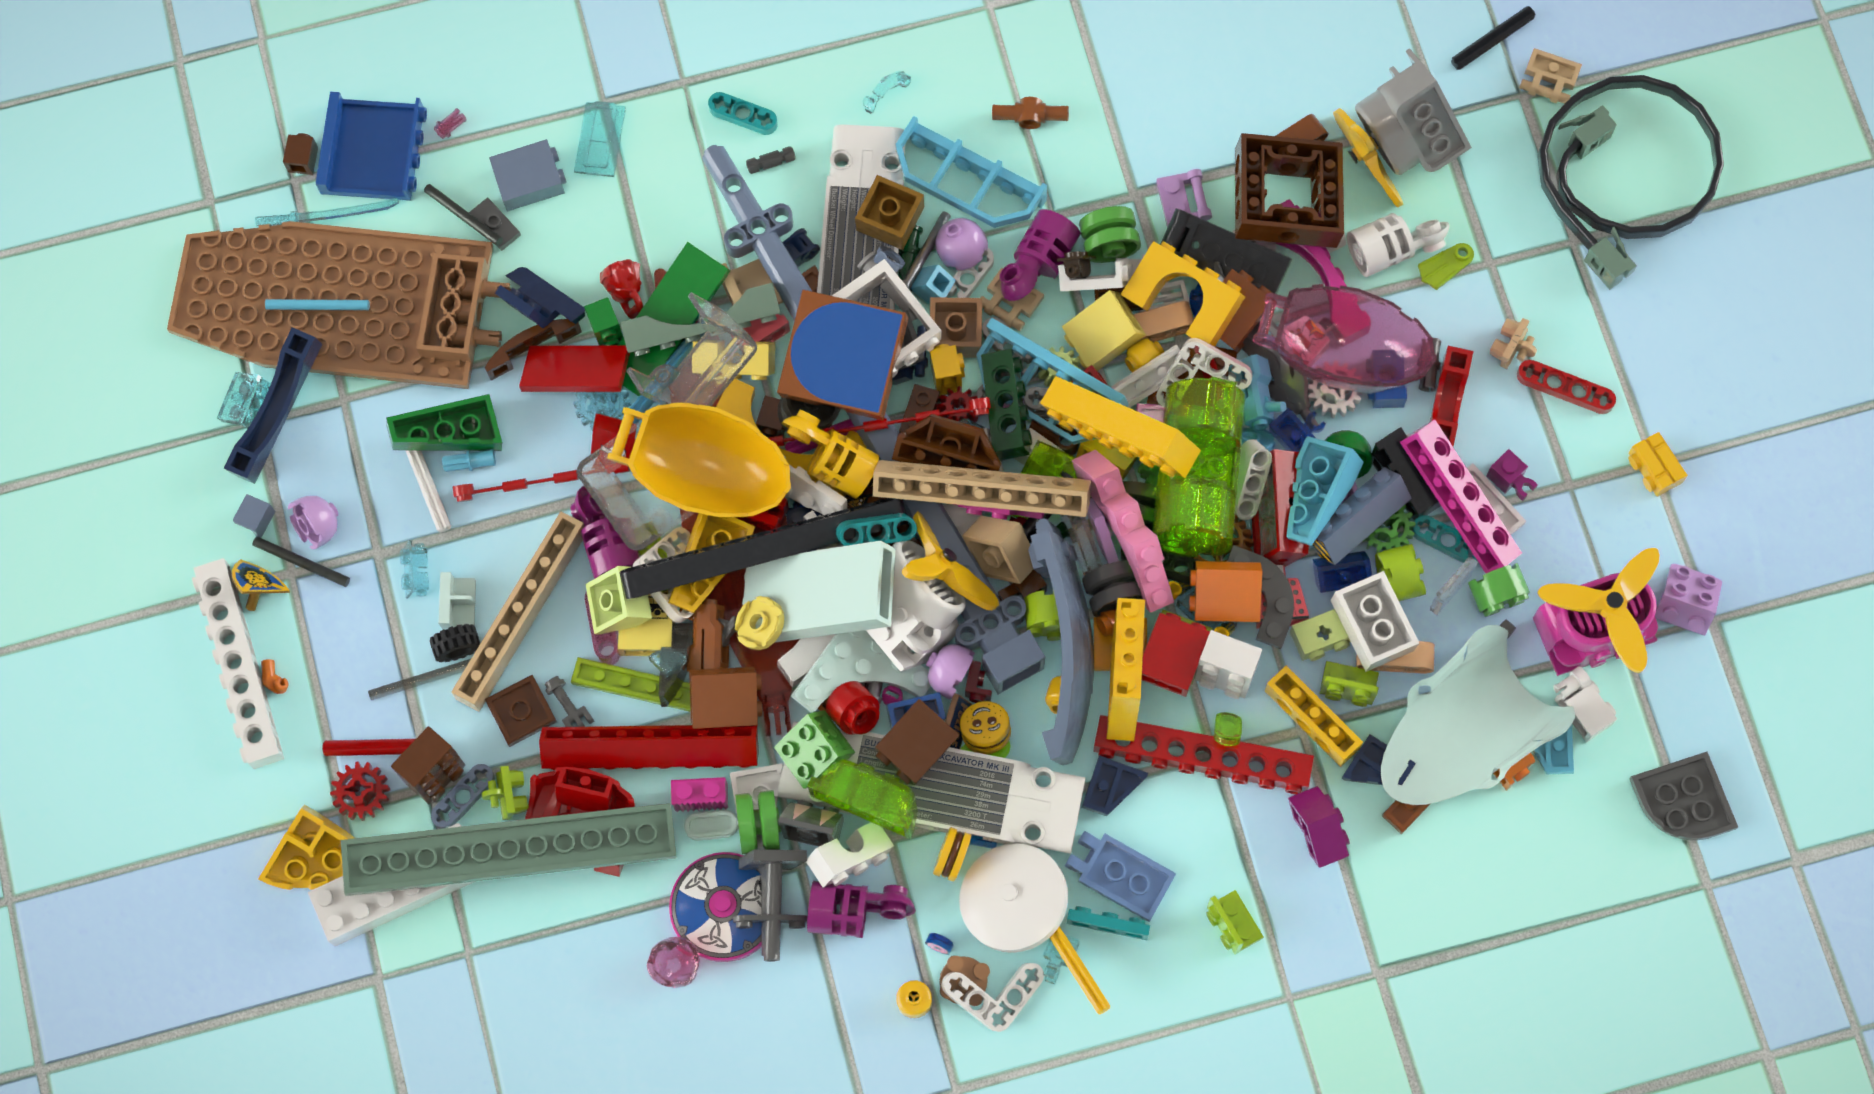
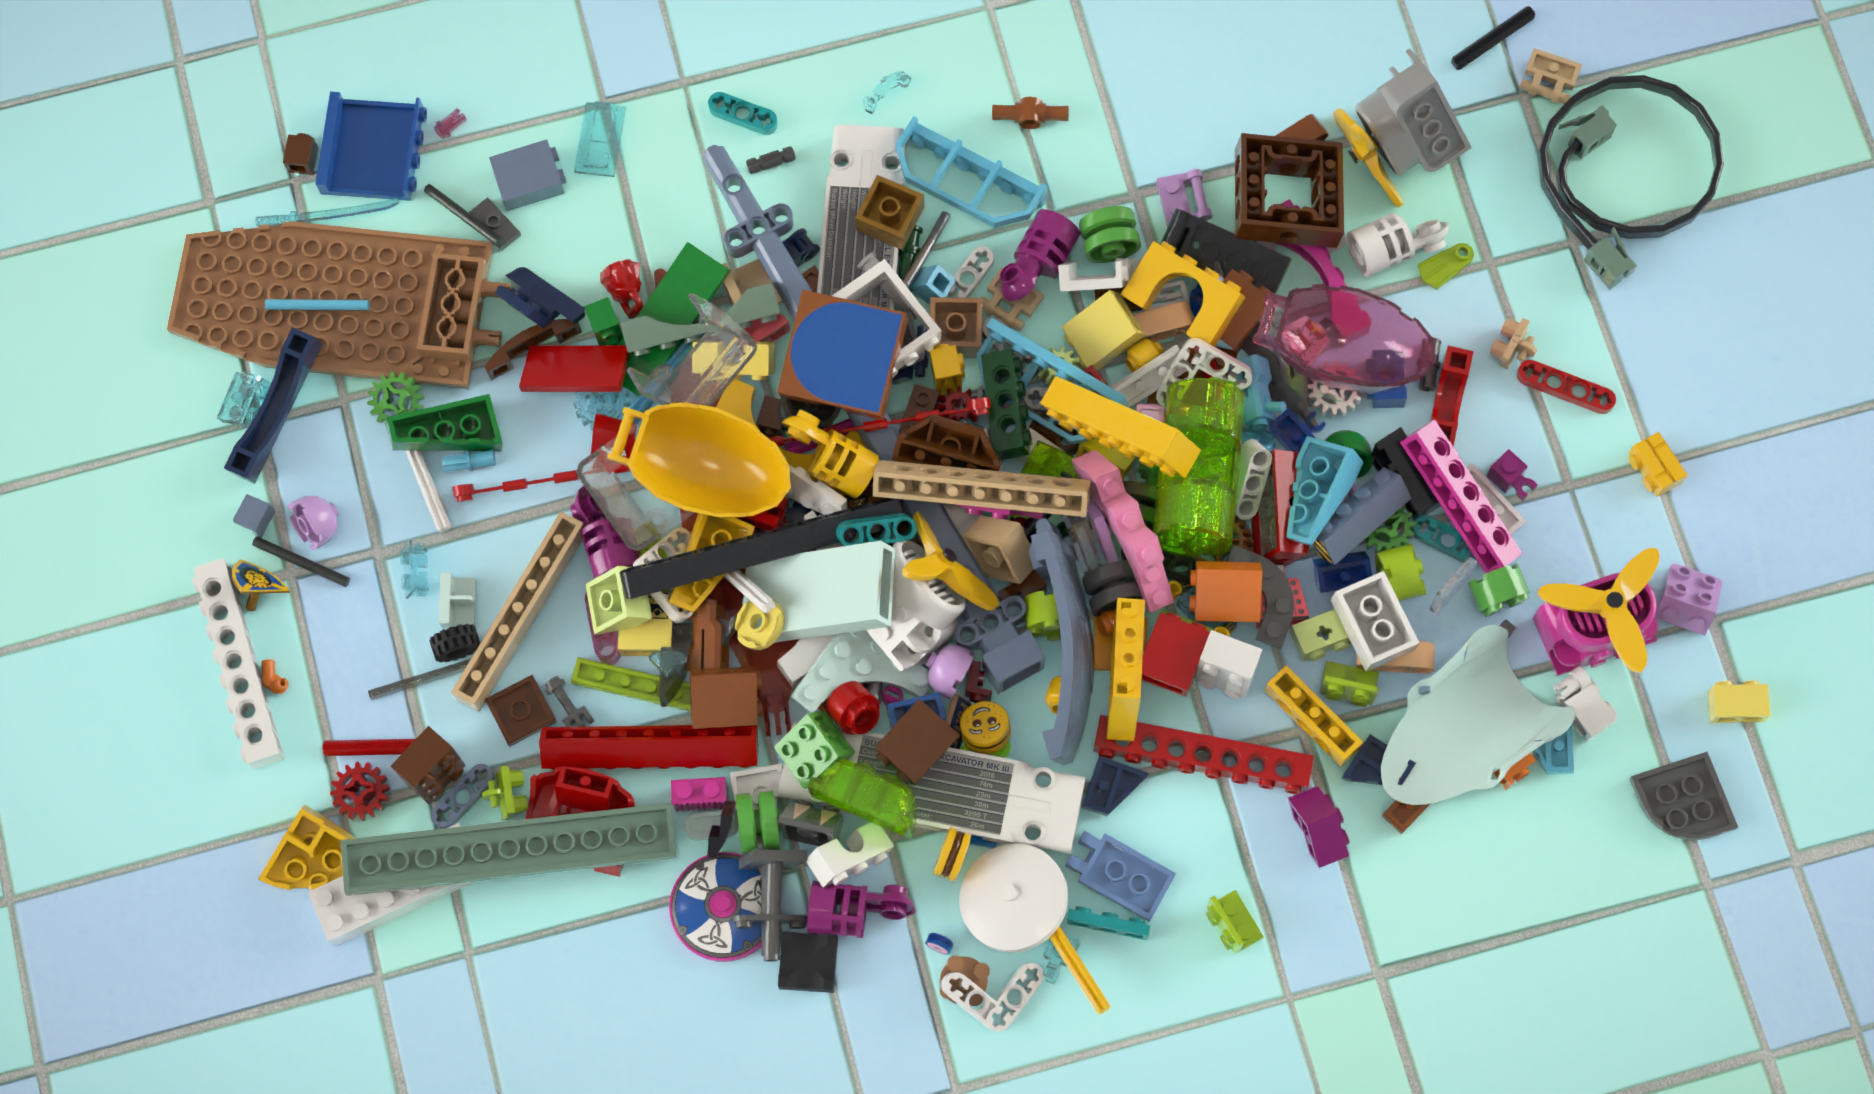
(390, 390): none -> bright green gear
(673, 962): clear pink piece -> none
(719, 833): none -> black slope
(750, 590): none -> white axle
(807, 962): none -> black brick
(881, 254): sand blue piece -> none
(911, 1008): yellow head -> none
(961, 243): lavender cylinder -> none
(1077, 264): dark brown hinge -> none
(1227, 728): clear neon green tile -> none
(1738, 702): none -> light yellow brick

